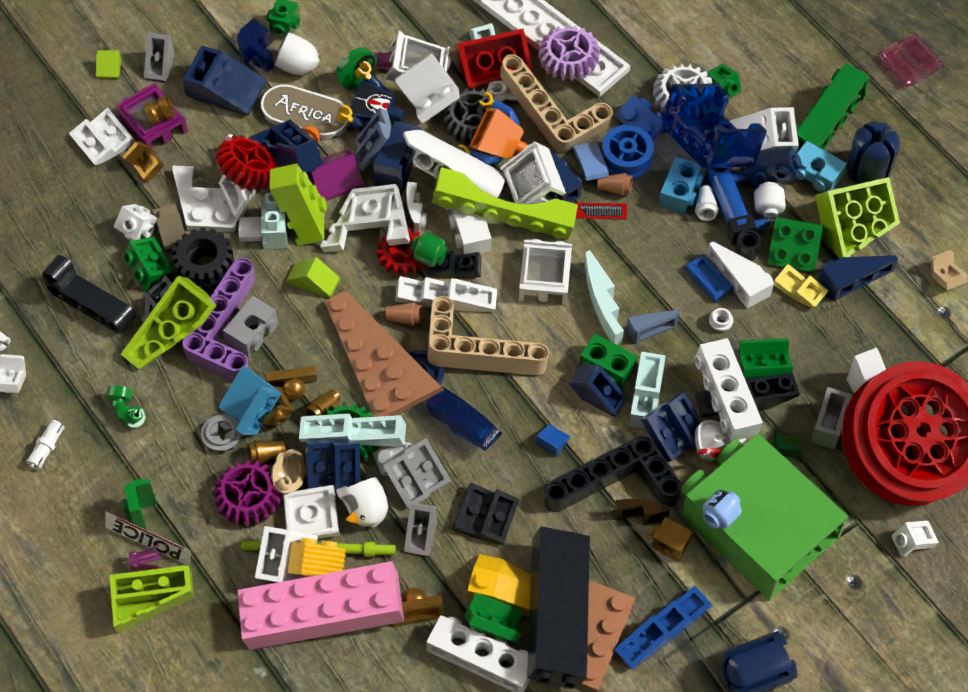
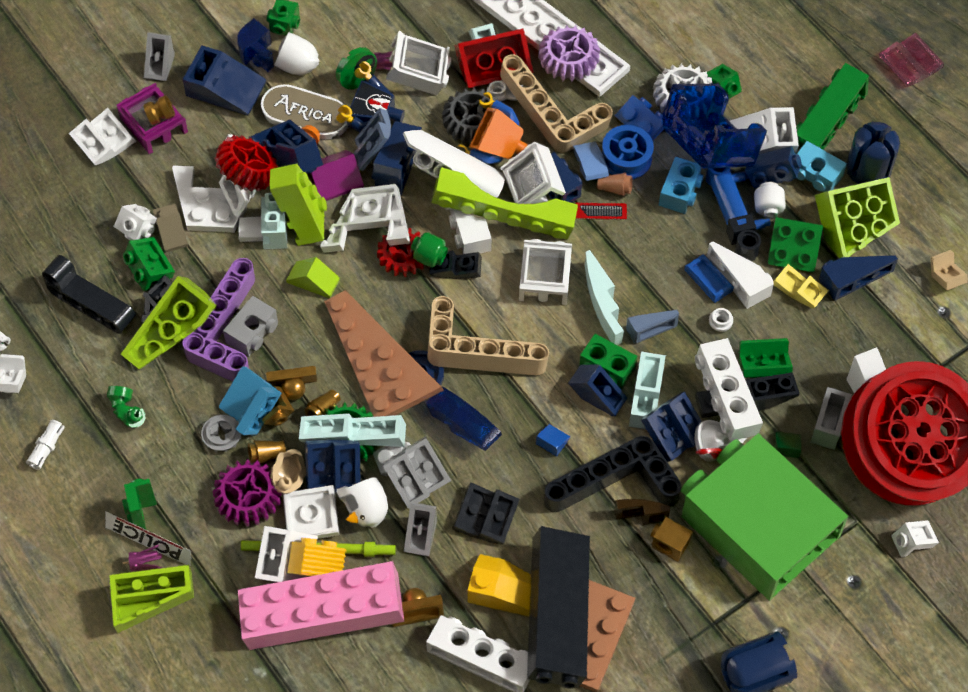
(108, 64): lime slope -> none
(144, 160): pearl gold bracket -> none
(198, 245): black tyre -> none
(406, 314): nougat cone -> none
(414, 208): white slope -> none
(428, 87): white bracket -> none
(465, 295): white slope -> none
(494, 617): green bracket -> none
(663, 628): blue slope -> none
(706, 204): white cone -> none
(721, 509): light blue head -> none

